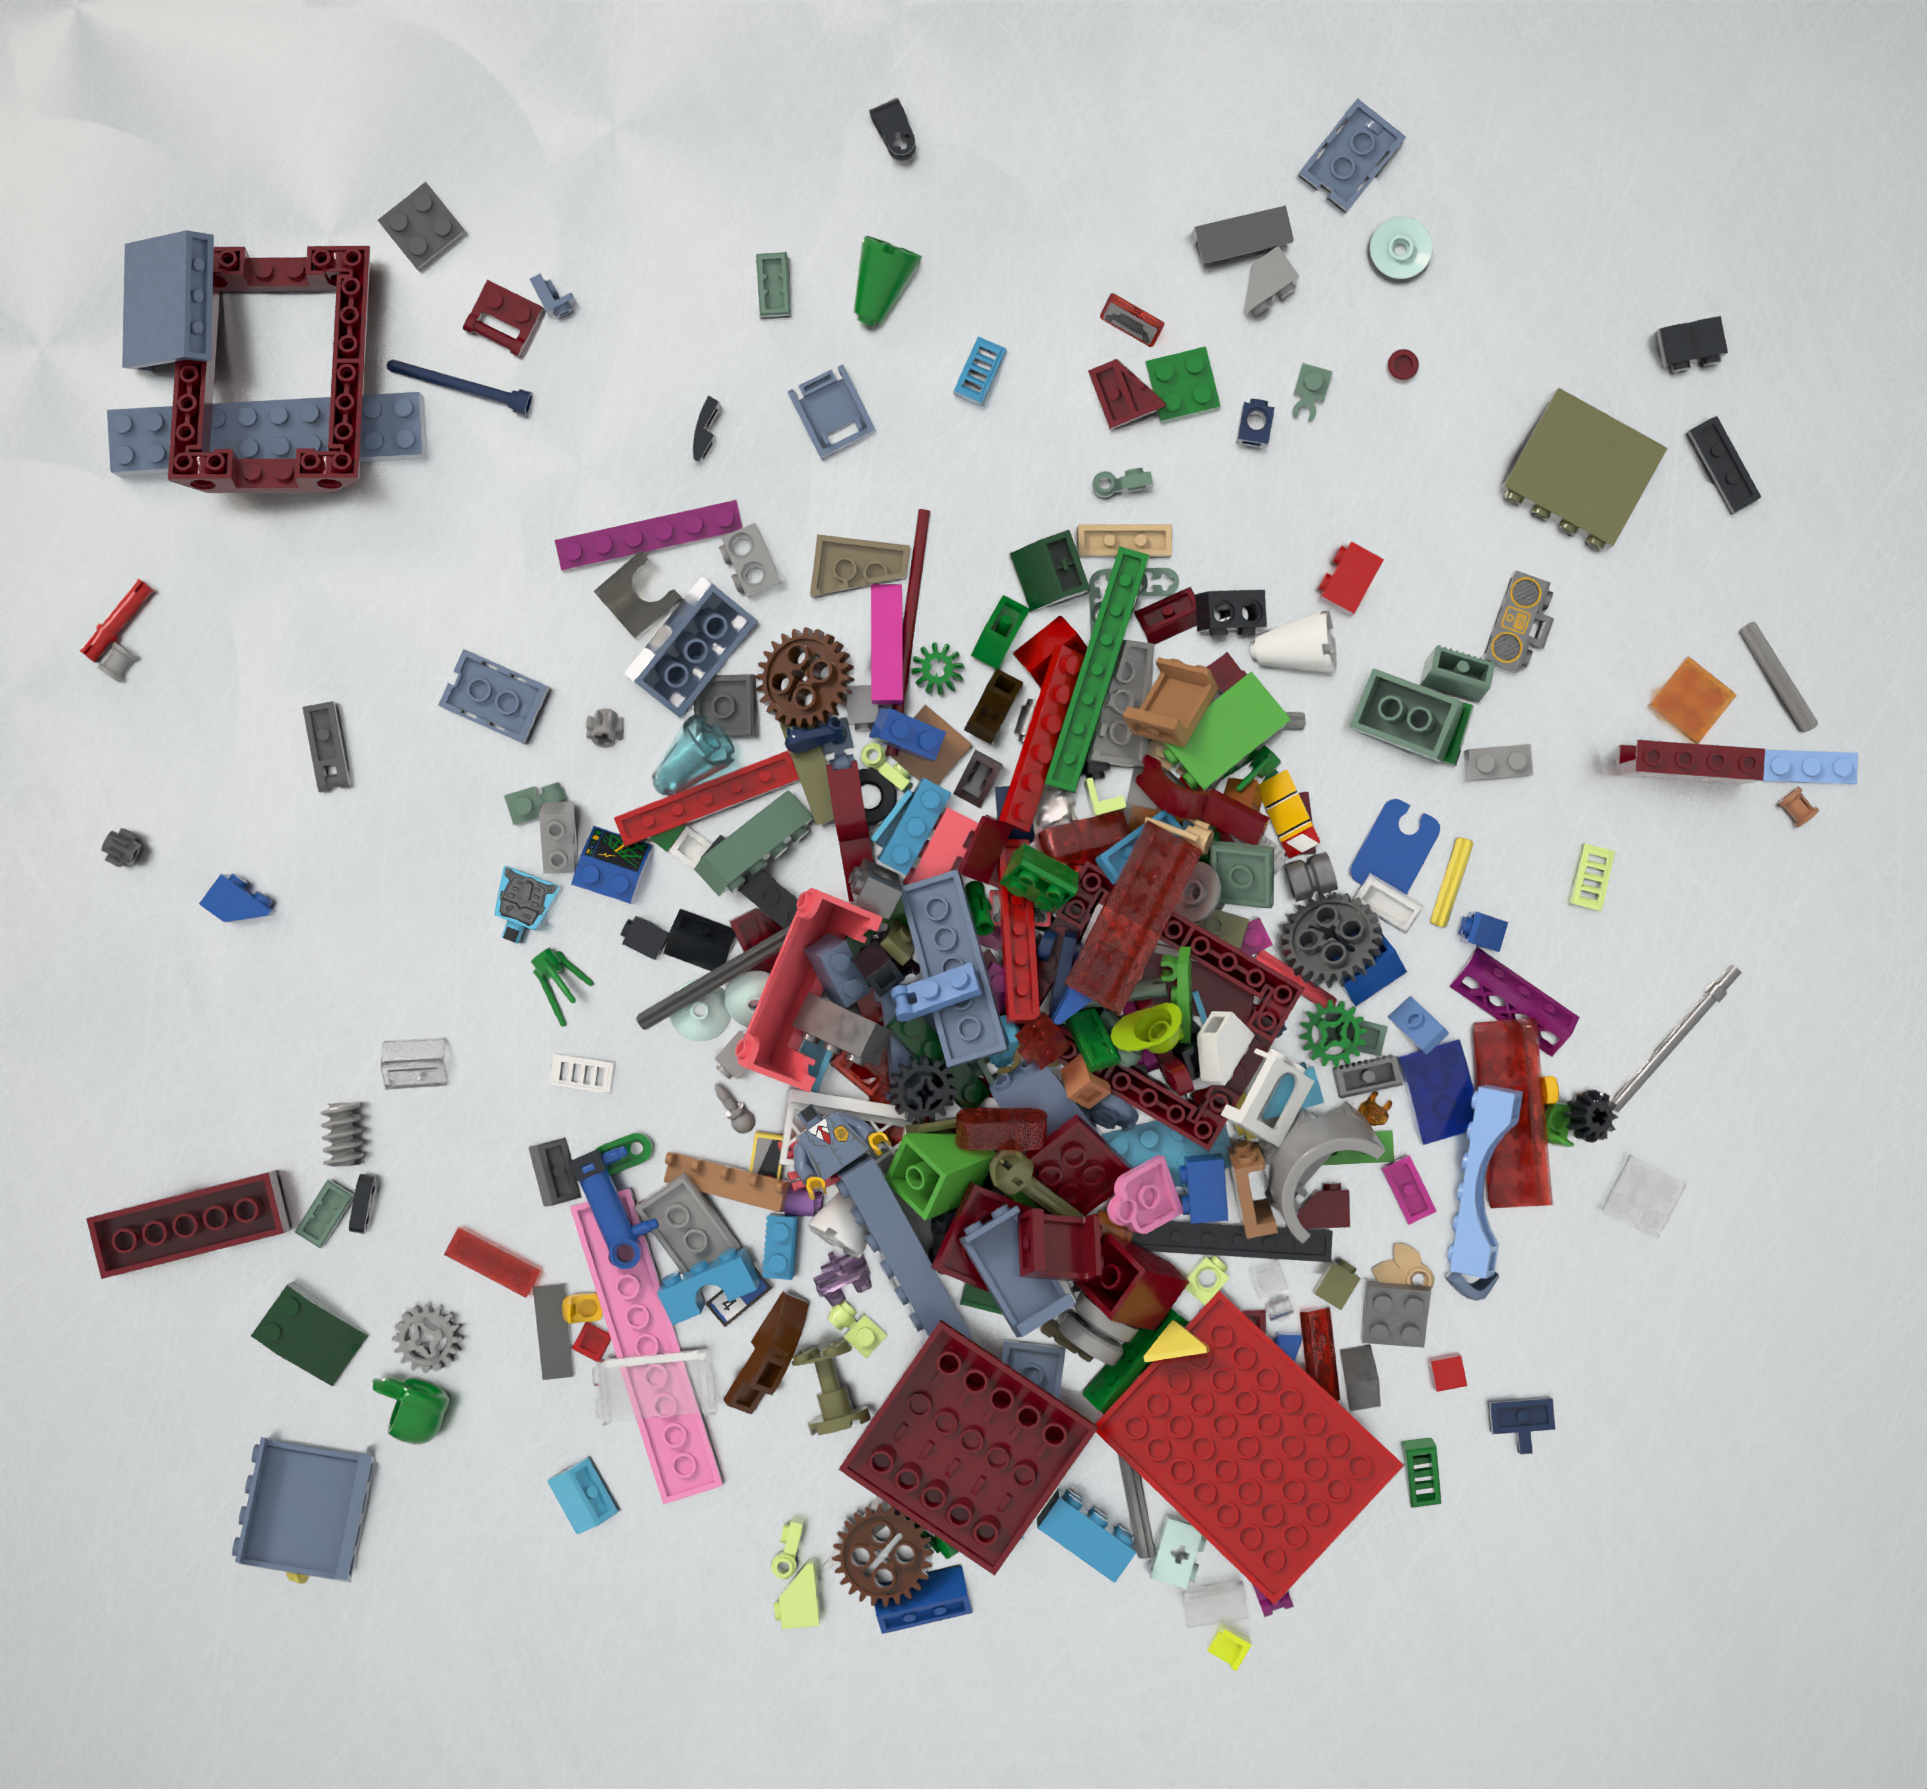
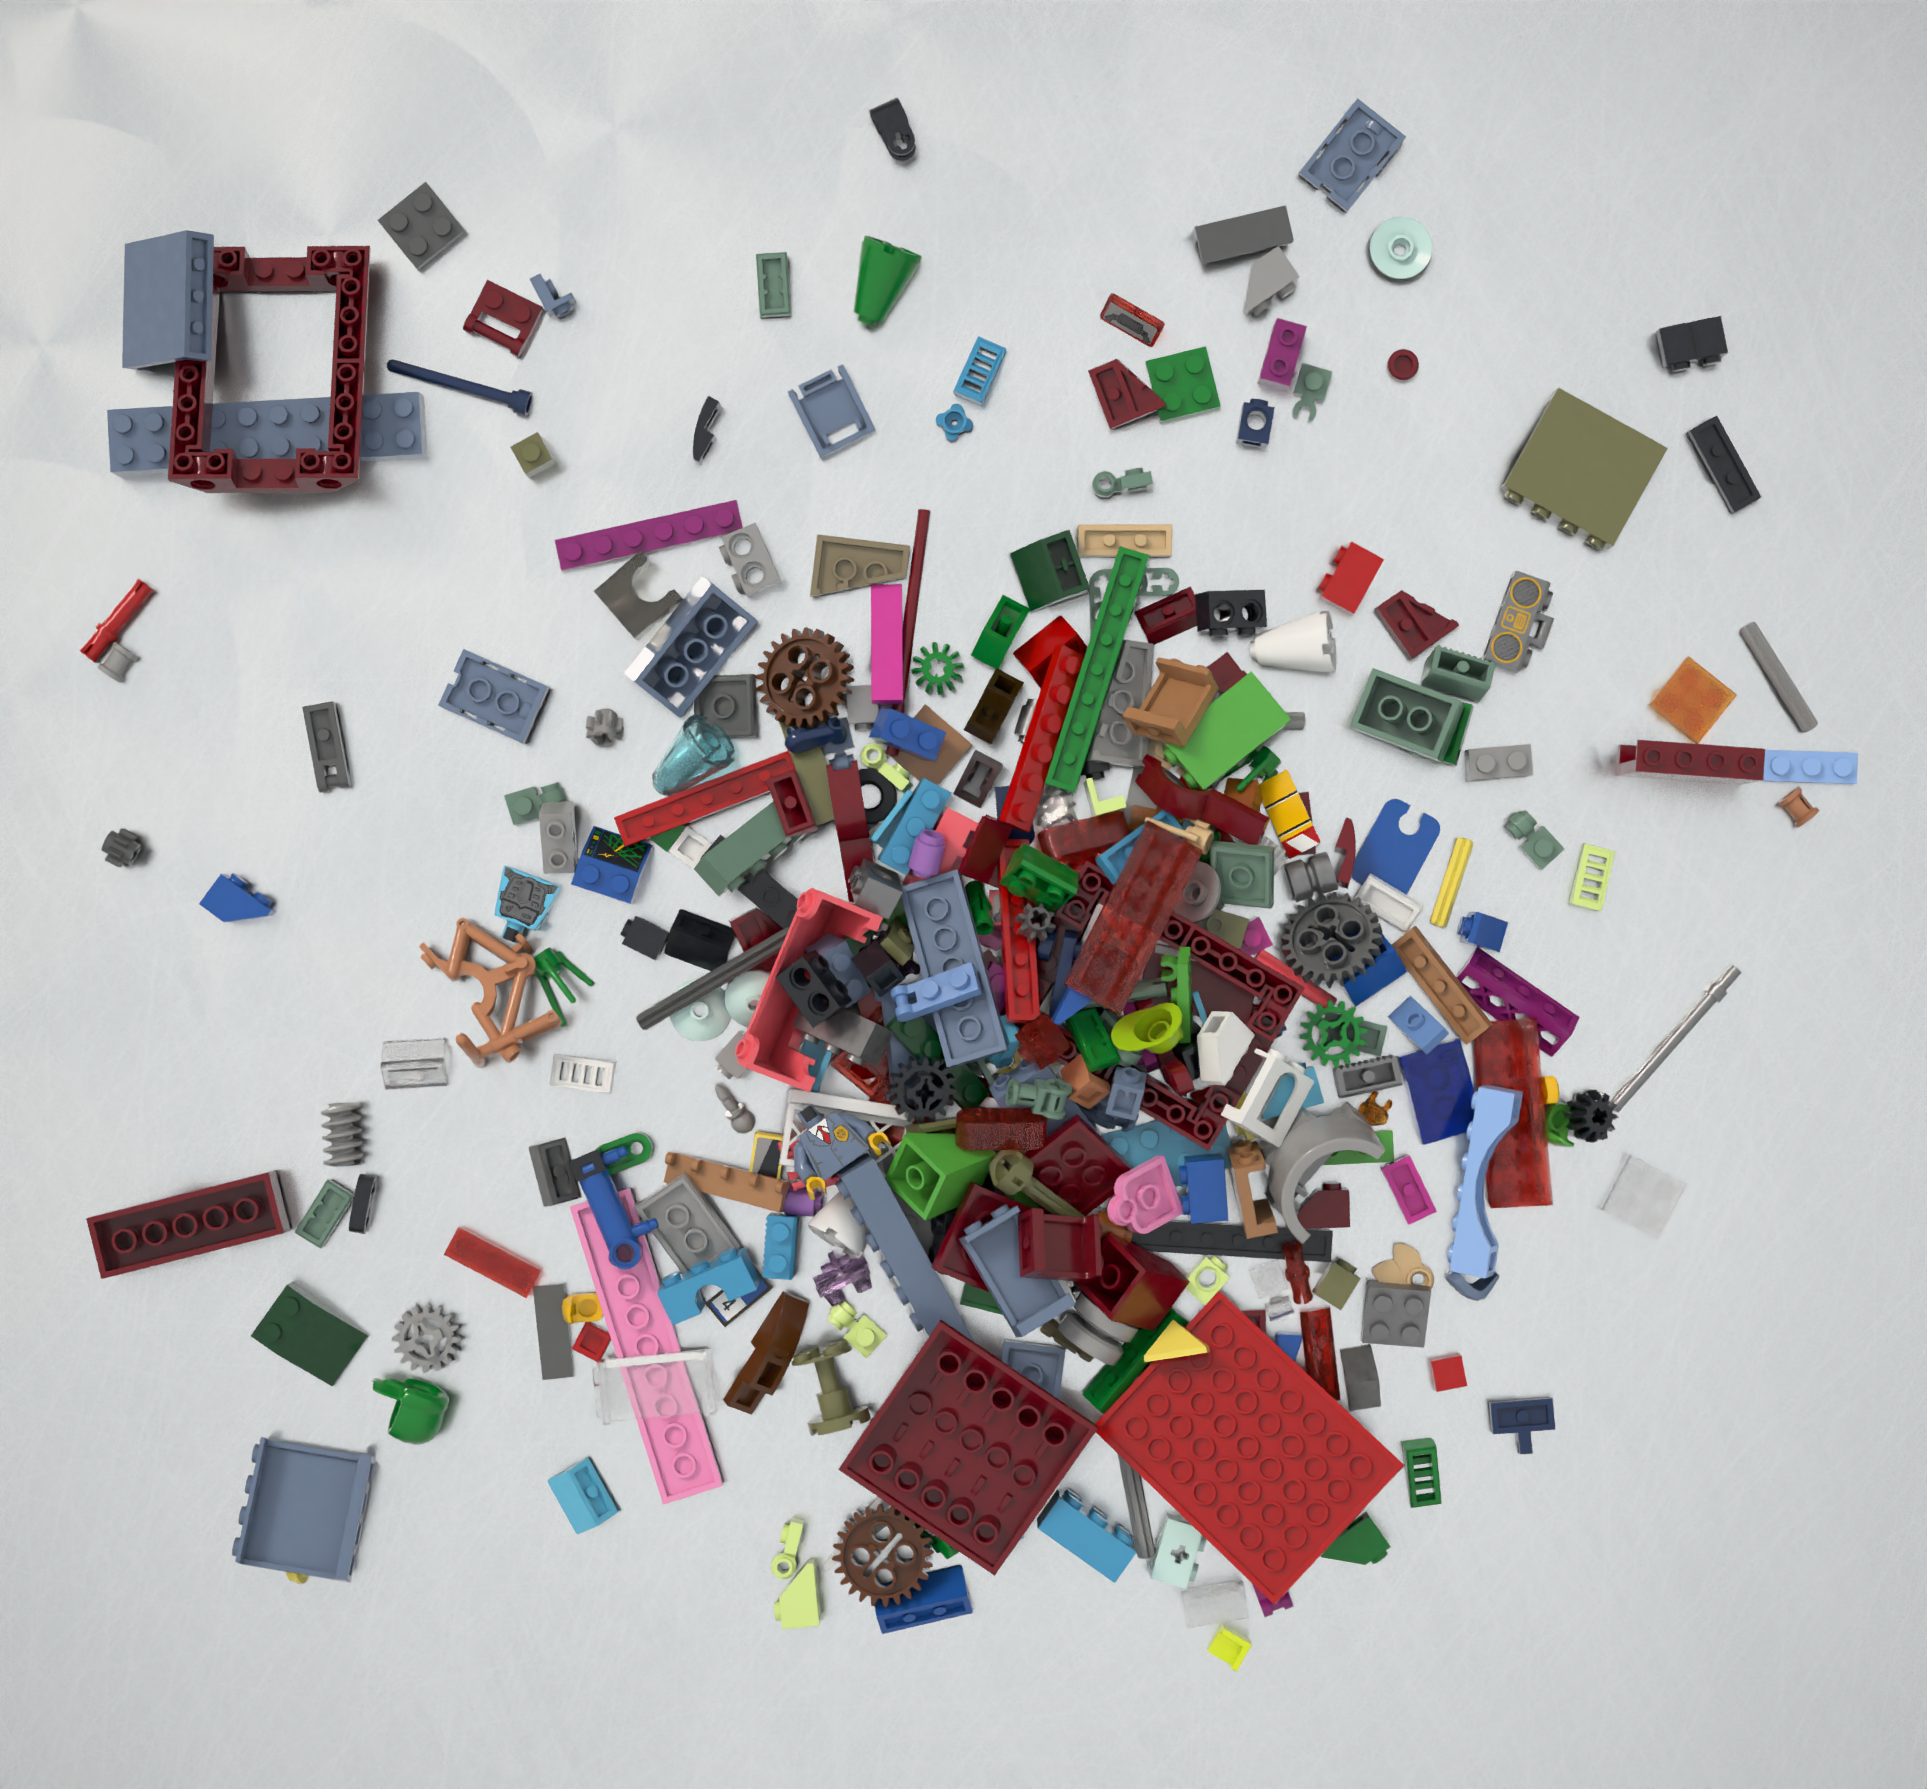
(518, 966): none -> nougat piece
(533, 455): none -> olive brick
(791, 804): none -> dark red slope
(808, 993): none -> black brick
(927, 853): none -> medium lavender brick
(963, 423): none -> dark azure plate
(1035, 914): none -> dark grey gear
(1043, 1097): none -> sand green connector
(1126, 1093): none -> sand blue bracket
(1282, 354): none -> magenta brick
(1297, 1273): none -> clear red pin
(1347, 846): none -> dark red slope
(1359, 1543): none -> green slope
(1413, 623): none -> dark red wing
(1441, 985): none -> medium nougat plate
(1540, 845): none -> sand green plate

